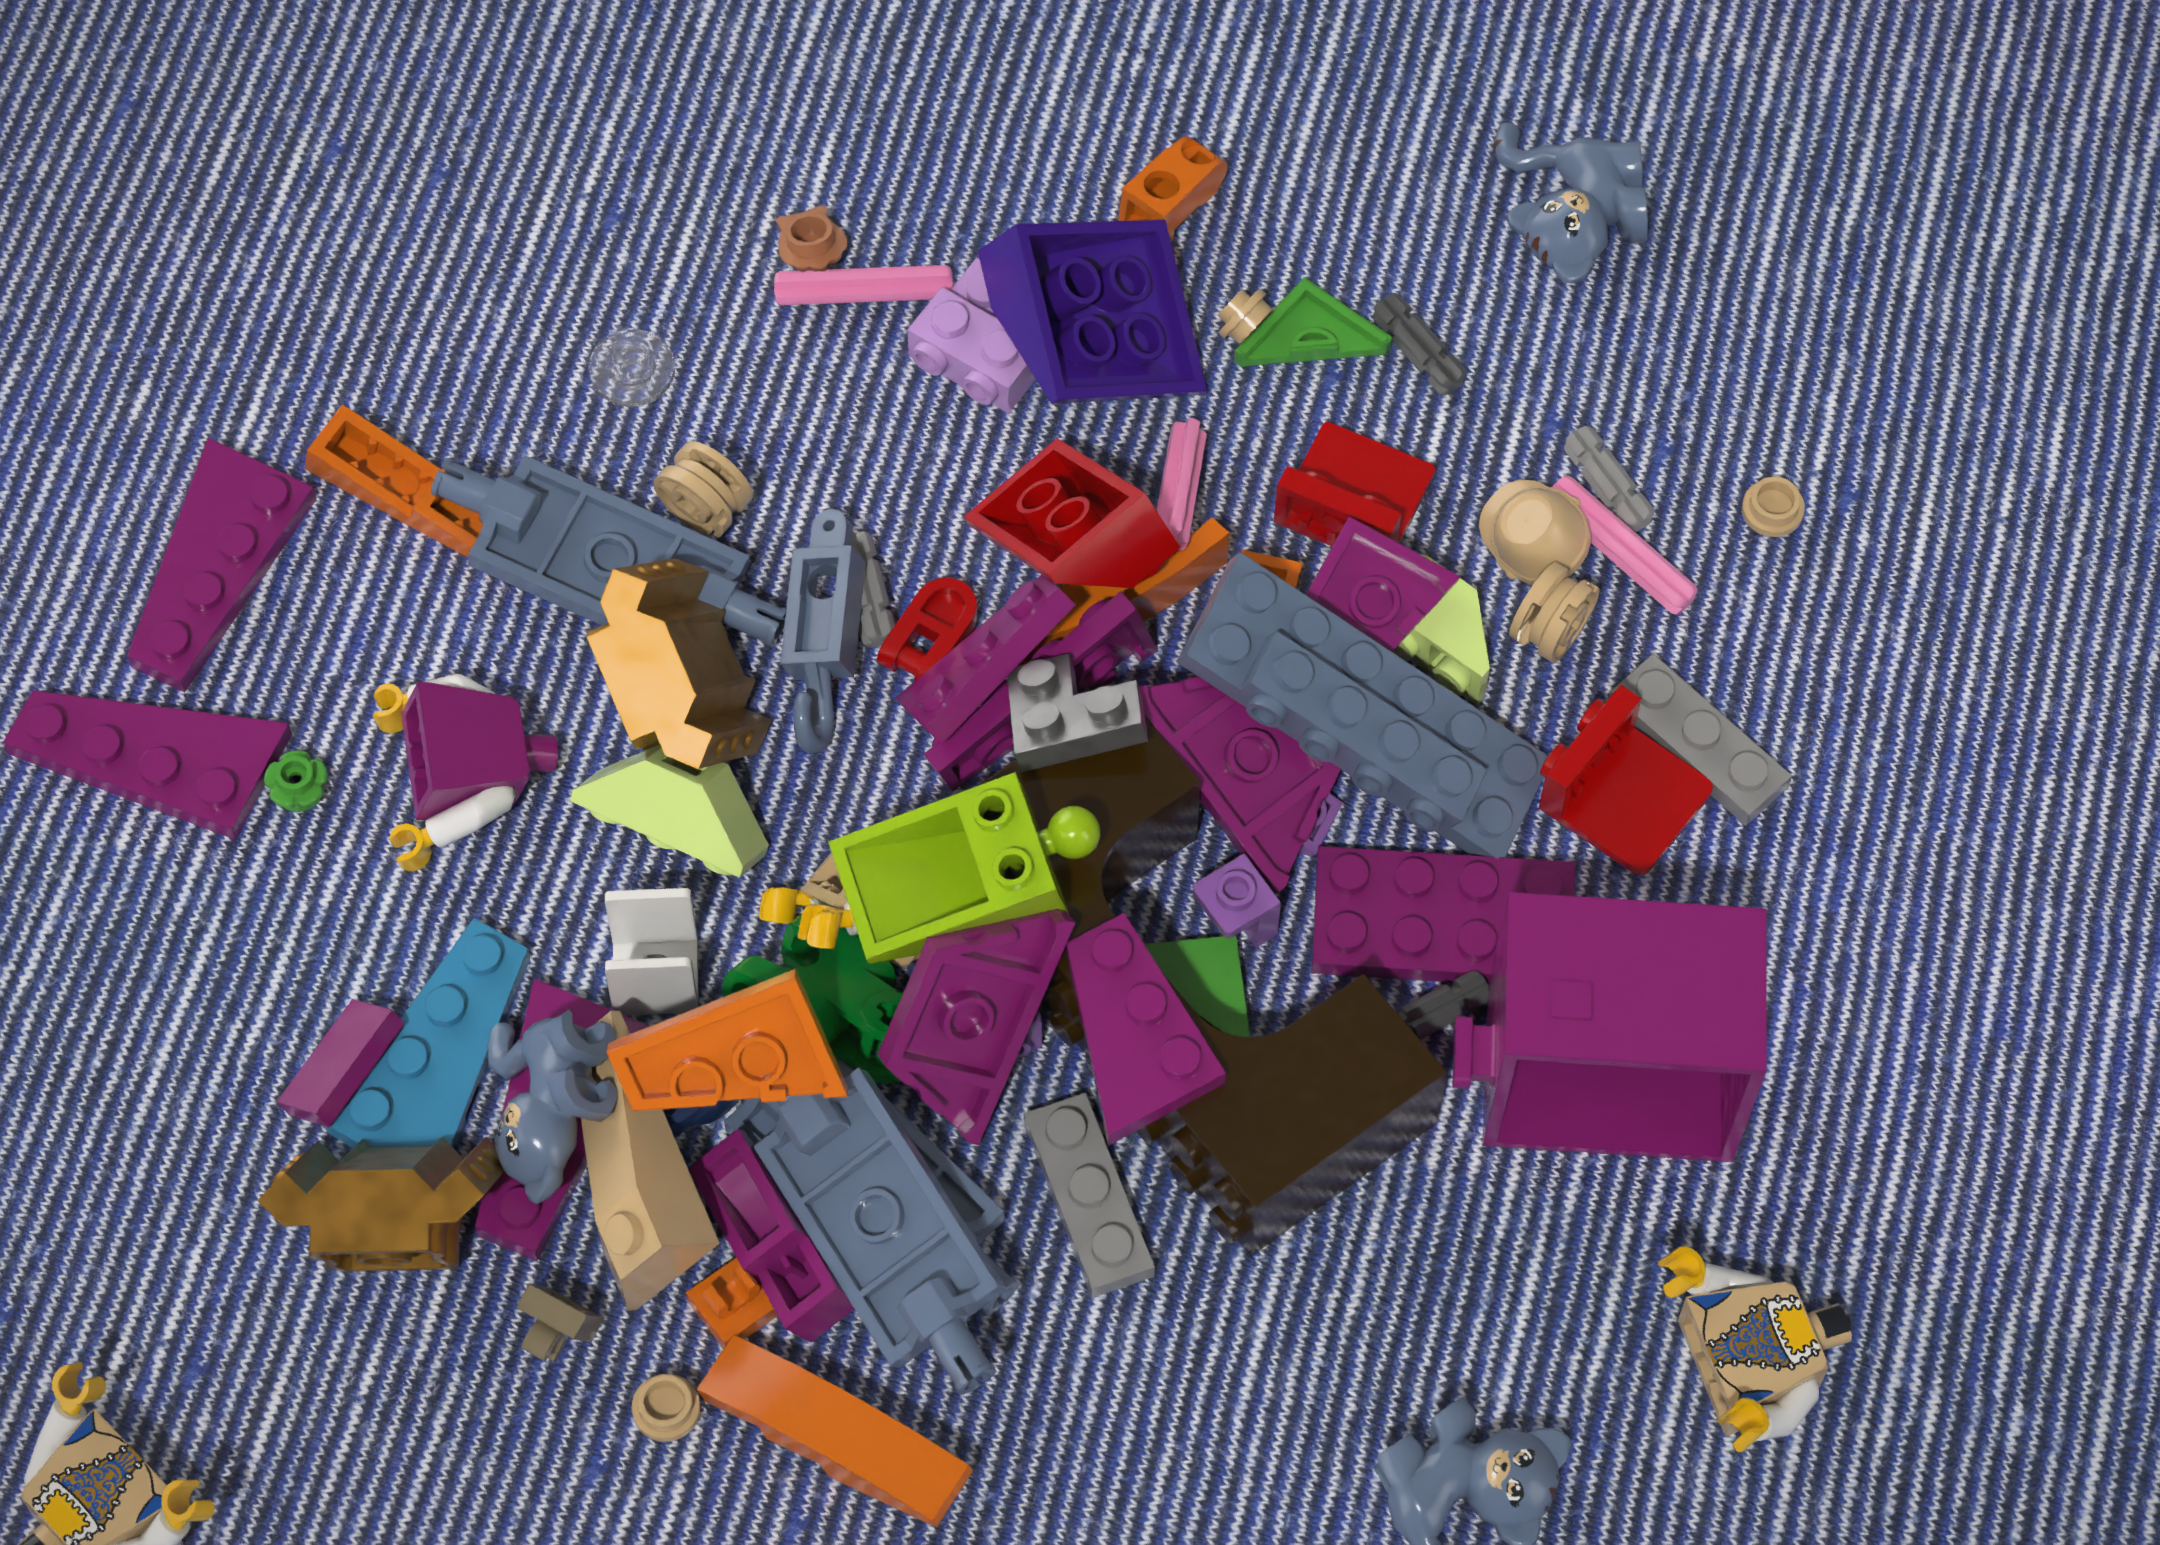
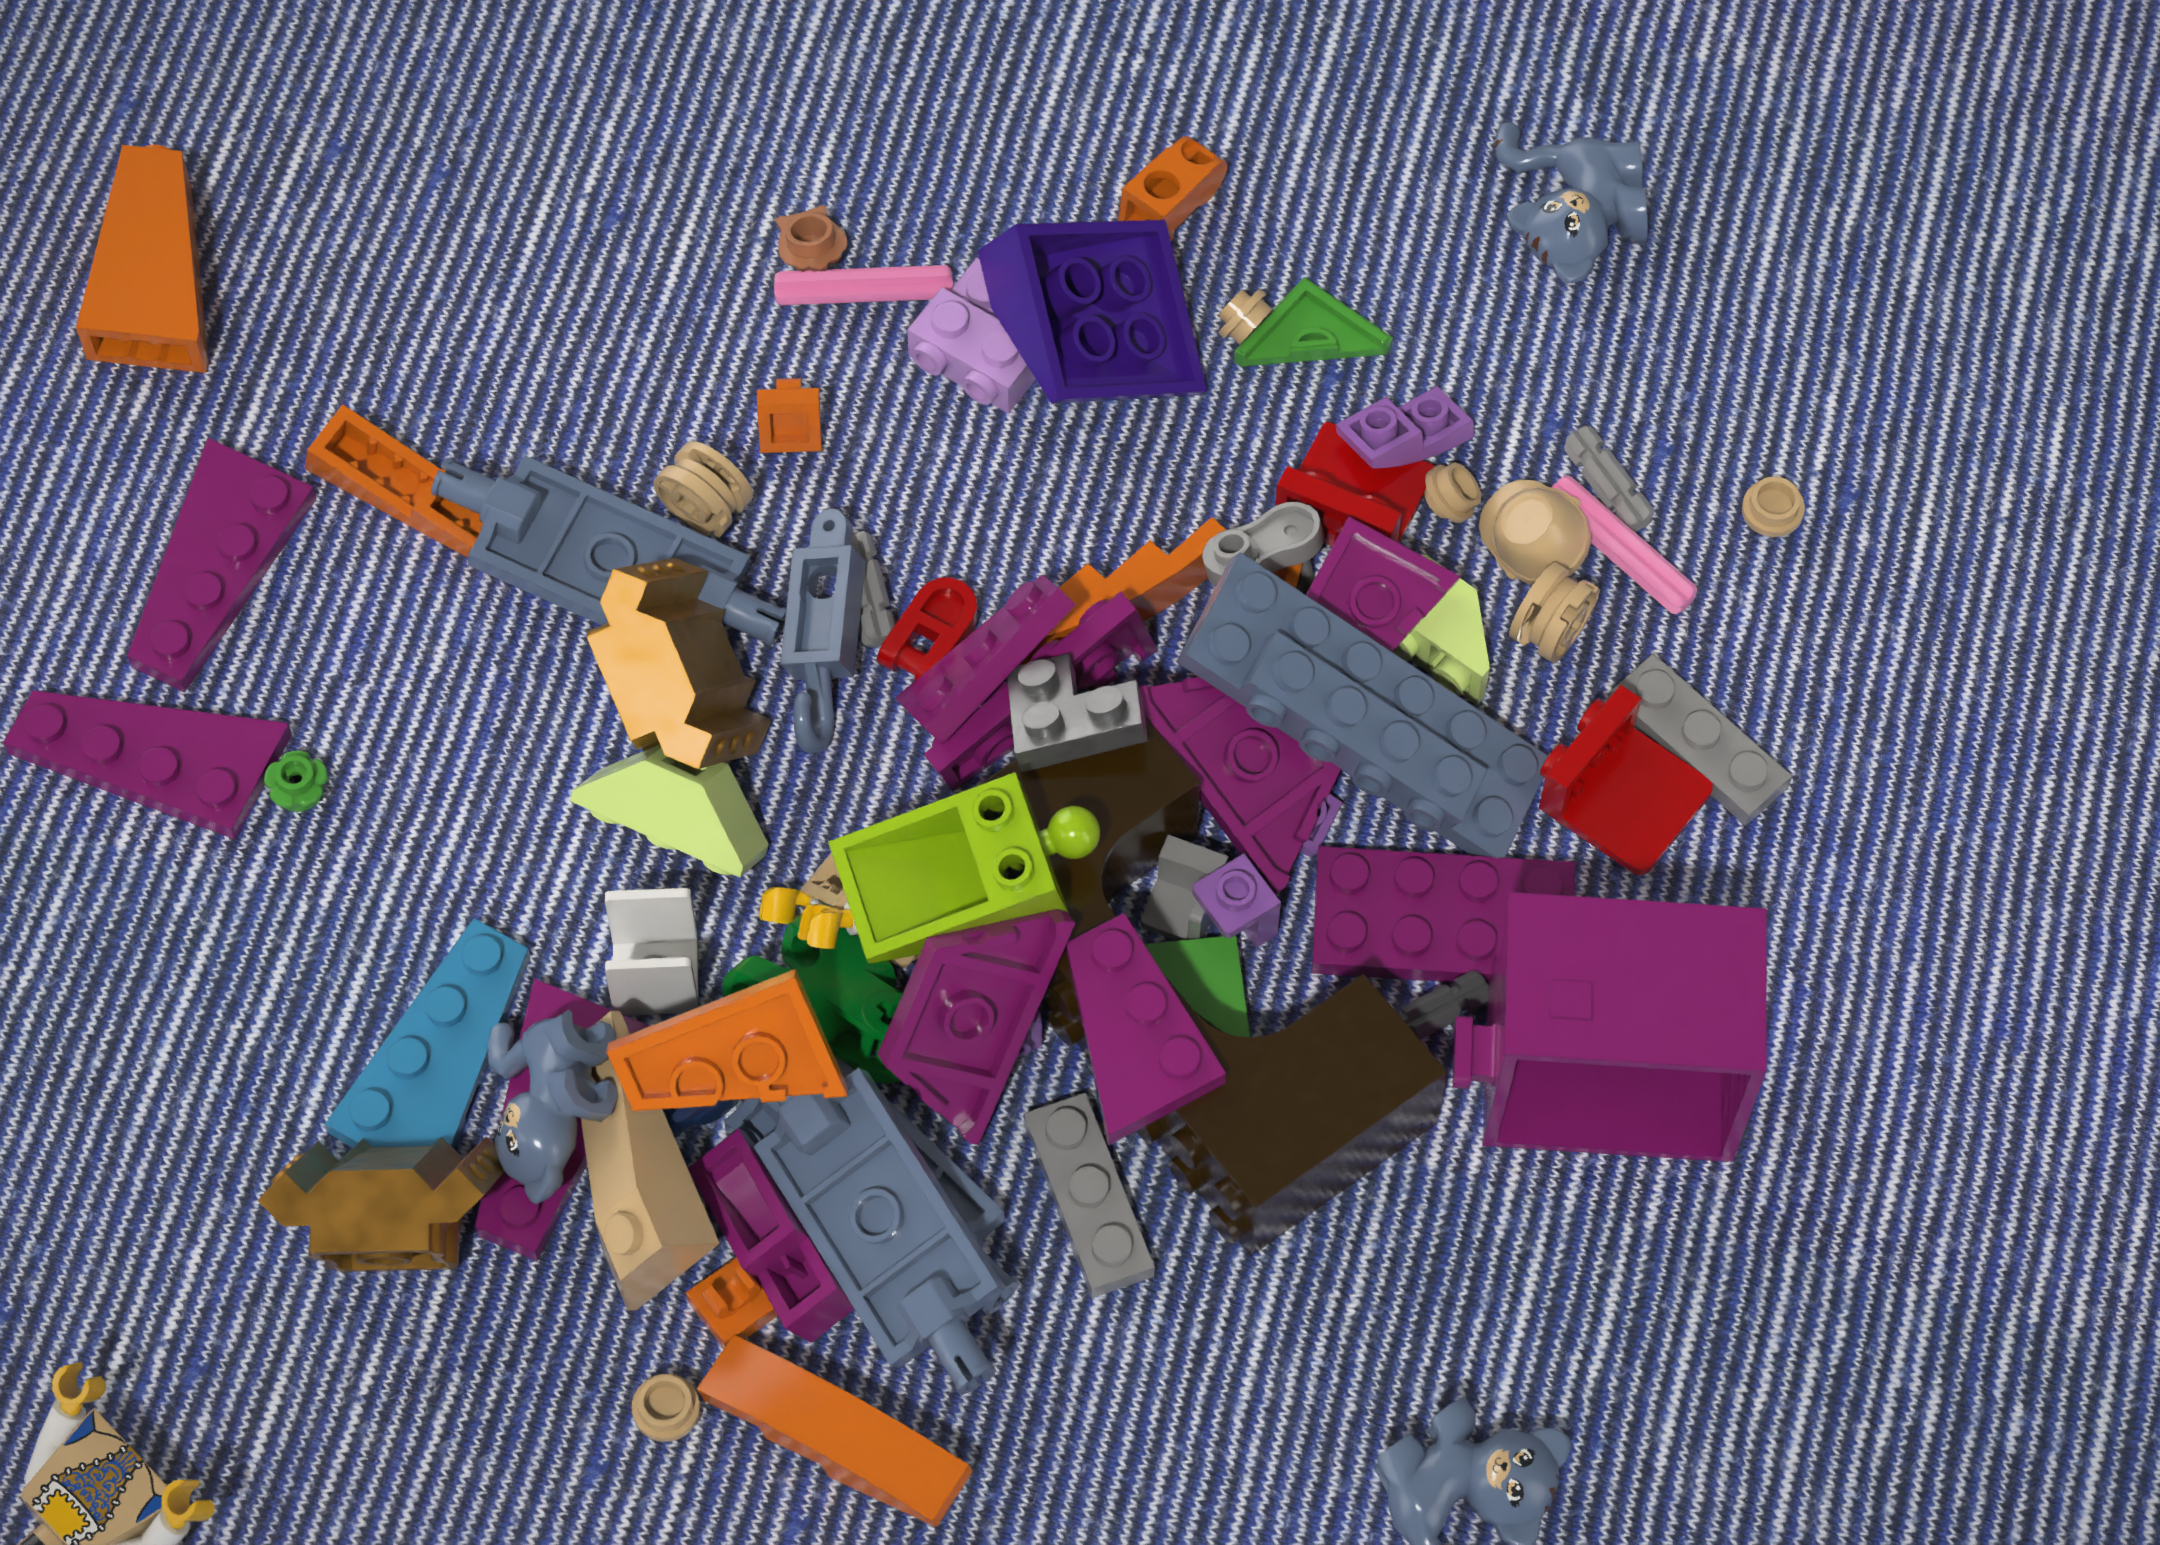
(145, 270): none -> orange slope
(341, 1063): magenta tile -> none
(462, 758): magenta torso -> none
(556, 1321): dark tan tile -> none
(631, 368): clear piece -> none
(789, 418): none -> orange tile
(1075, 522): red slope -> none
(1171, 906): none -> light grey panel
(1181, 478): bright pink axle -> none
(1276, 540): none -> light grey piece
(1406, 434): none -> medium lavender slope
(1419, 344): dark grey axle -> none
(1452, 492): none -> tan plate
(1753, 1345): torso -> none

